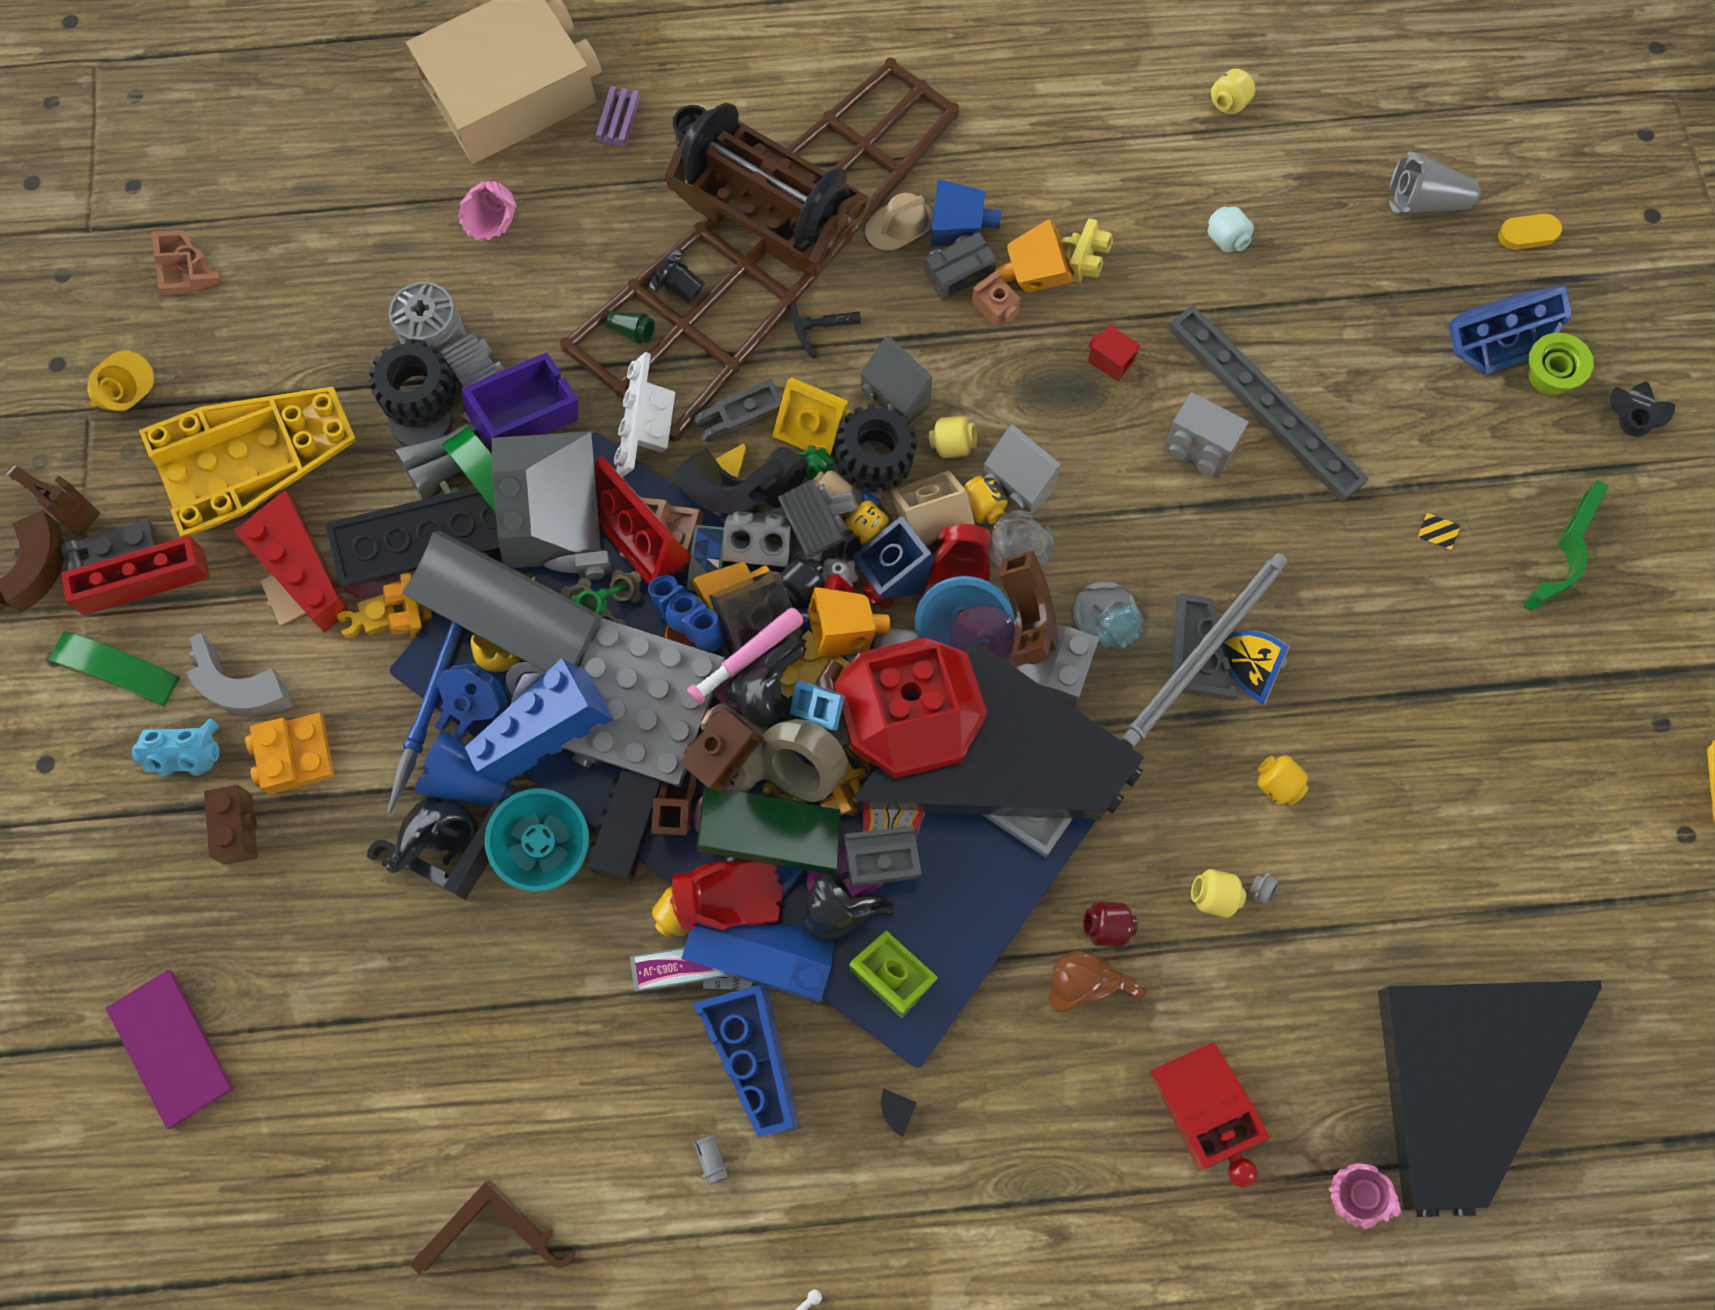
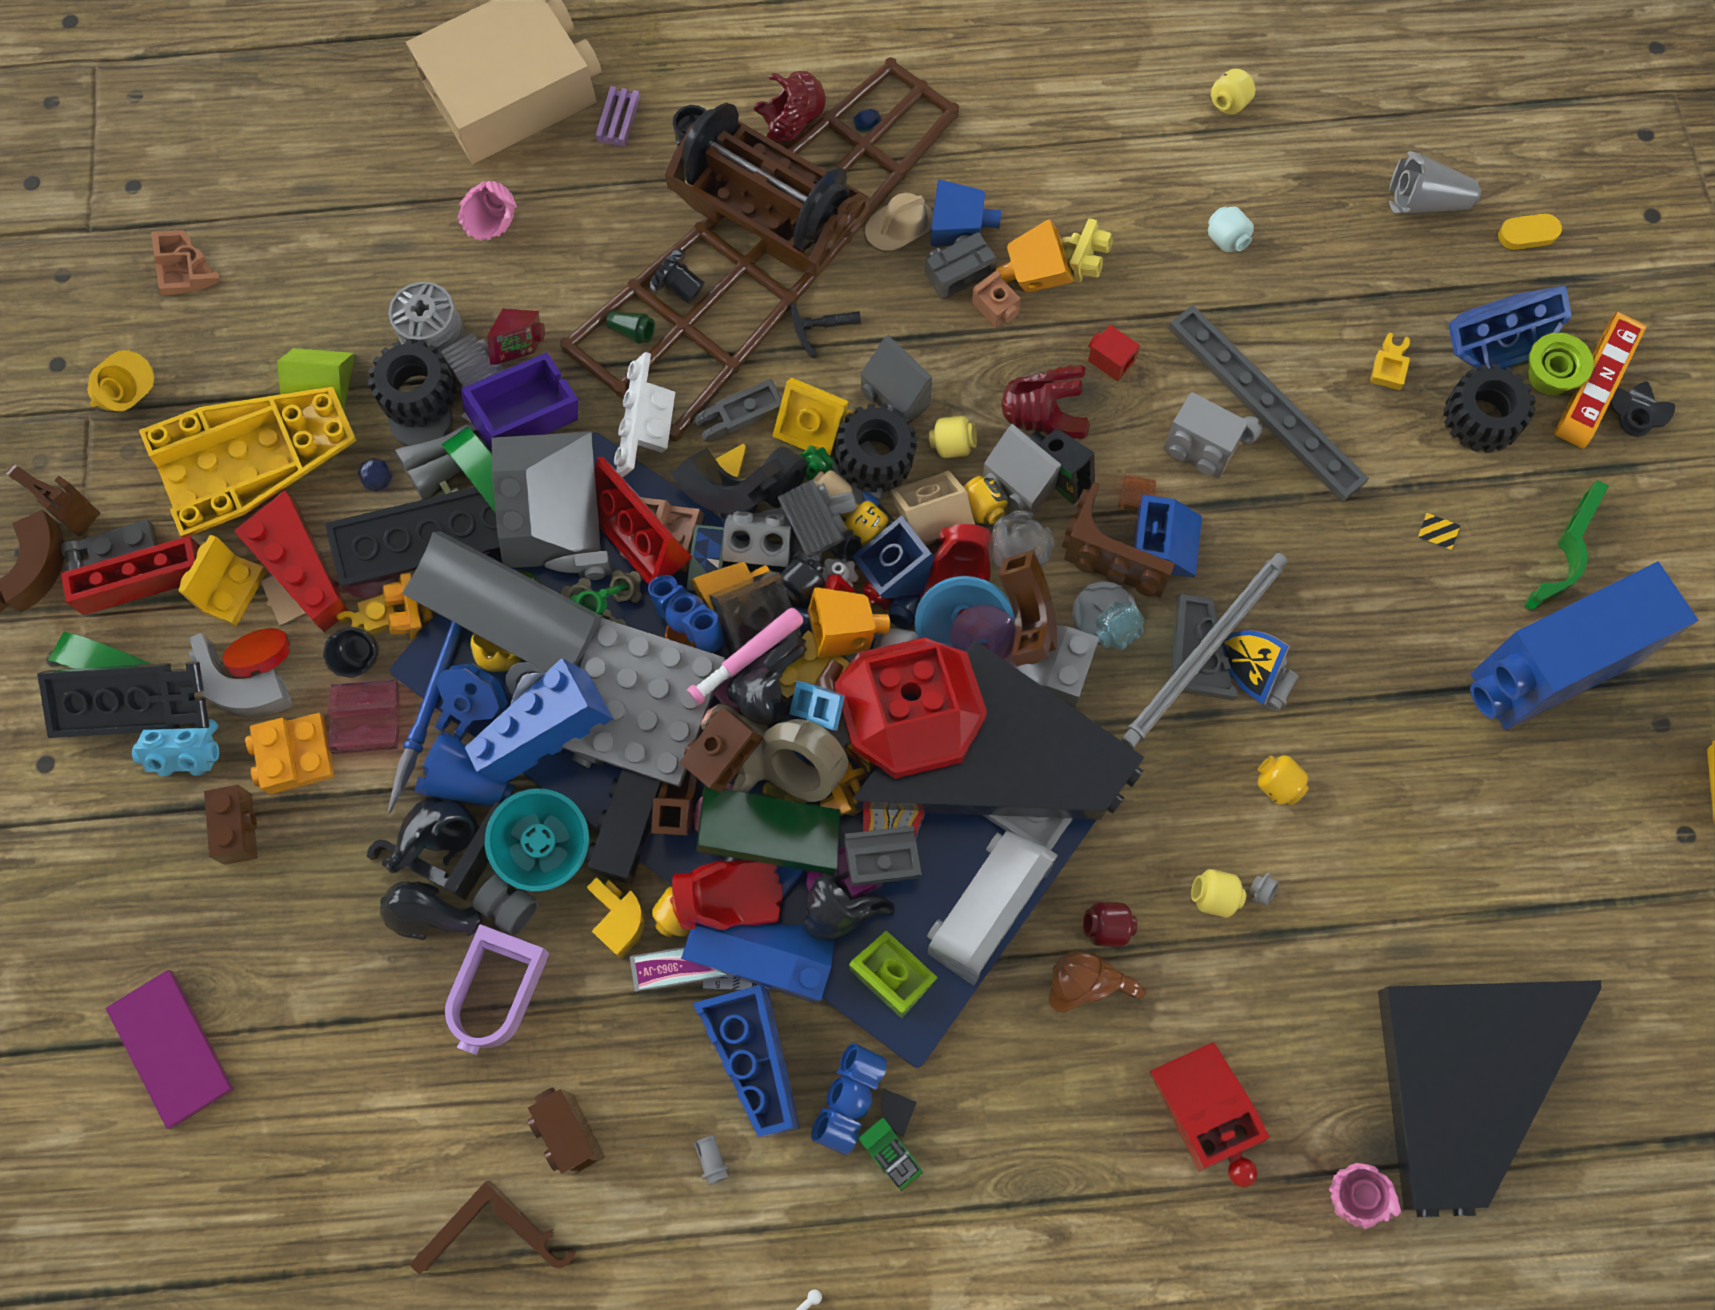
(121, 699): none -> black hinge
(221, 582): none -> yellow bracket
(256, 651): none -> red tile
(315, 369): none -> lime slope
(350, 651): none -> black hair
(364, 716): none -> clear pink slope
(374, 474): none -> clear blue tile
(415, 907): none -> black piece
(508, 906): none -> dark grey wheel
(510, 947): none -> lavender window
(514, 335): none -> dark red slope
(565, 1132): none -> reddish brown brick
(624, 922): none -> yellow brick
(794, 107): none -> dark red hair
(849, 1099): none -> blue piece
(866, 120): none -> tile
(890, 1154): none -> leg
(903, 611): none -> dark blue cone
(990, 904): none -> light grey windscreen
(1032, 402): none -> dark red hair
(1076, 462): none -> black torso
(1117, 561): none -> reddish brown bracket
(1133, 489): none -> clear orange tile
(1169, 532): none -> blue slope
(1253, 432): none -> light grey hinge
(1281, 689): none -> light grey pin
(1390, 365): none -> yellow plate
(1500, 389): none -> black tyre
(1580, 646): none -> blue brick
(1593, 397): none -> beam

